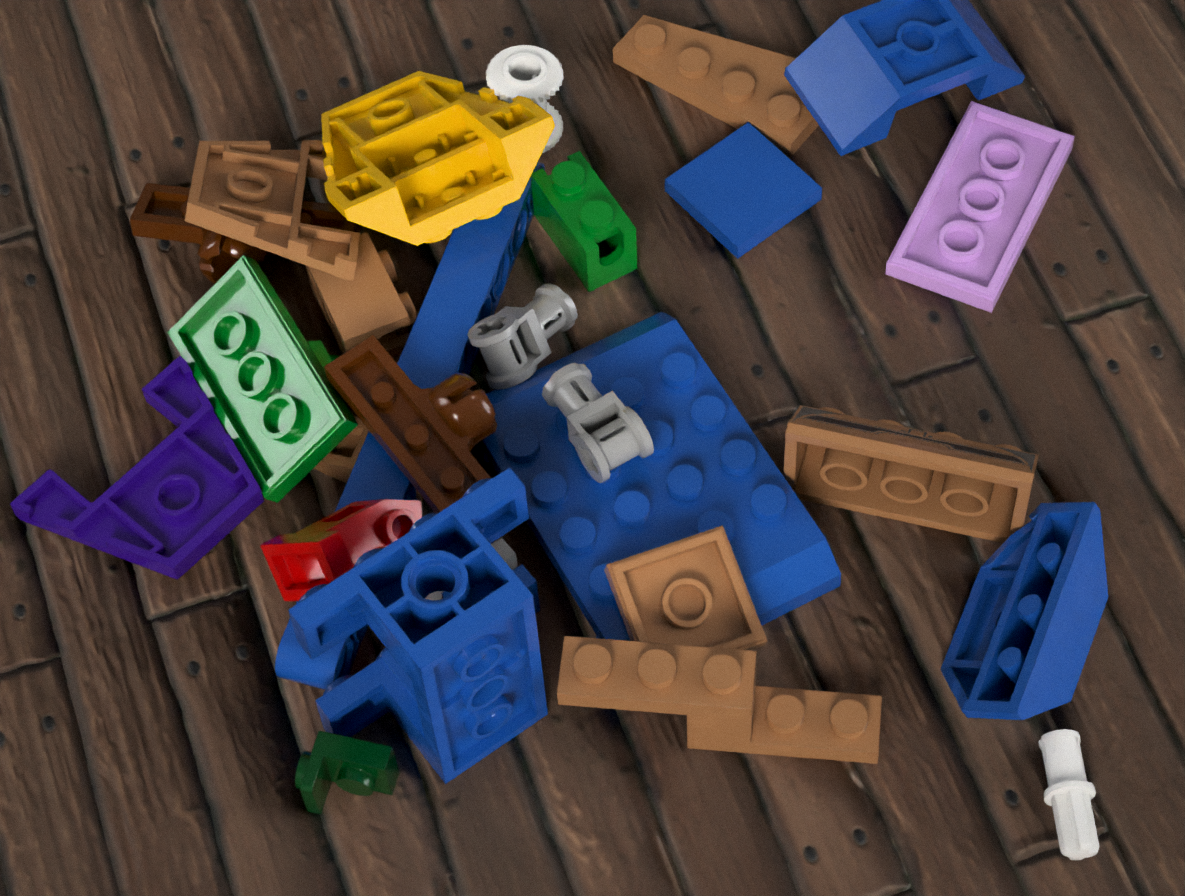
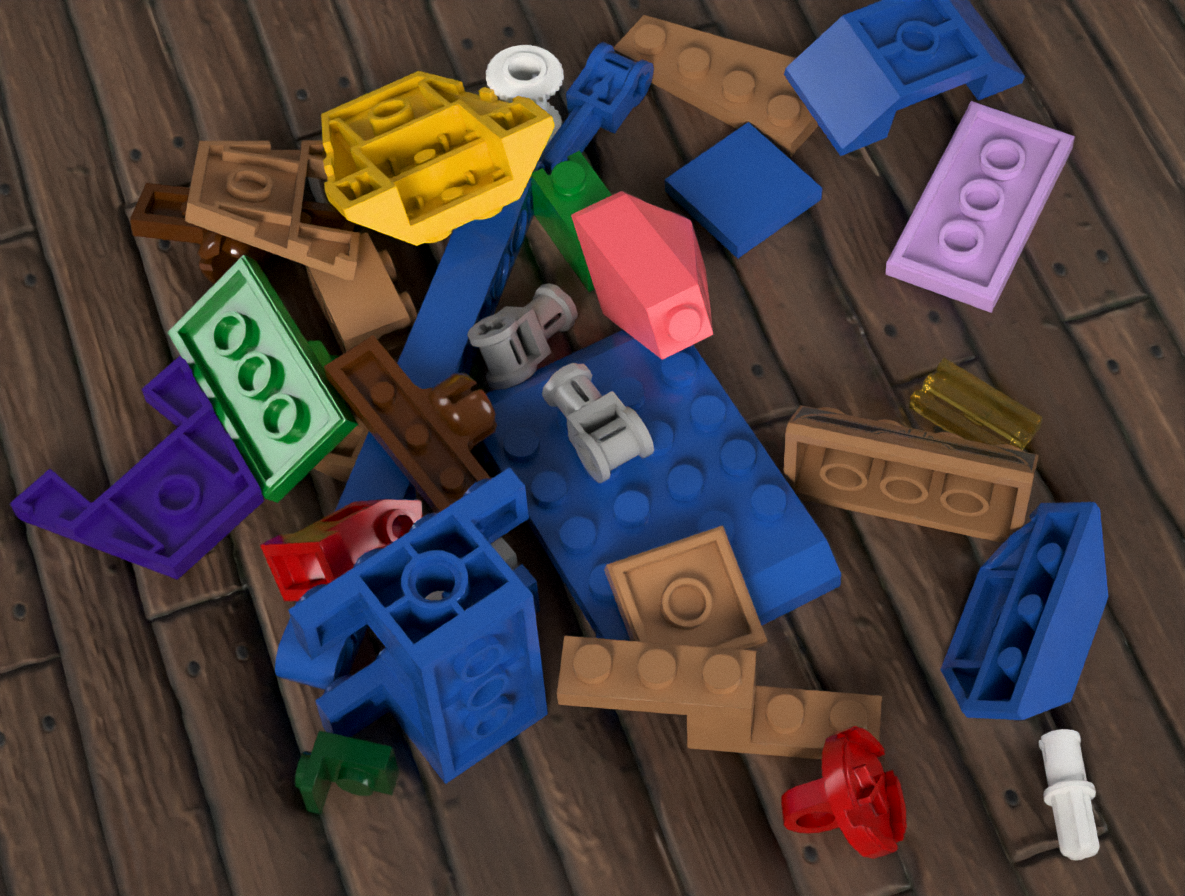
(597, 99): none -> blue connector
(646, 272): none -> coral slope
(850, 796): none -> red tile
(980, 405): none -> clear yellow tile

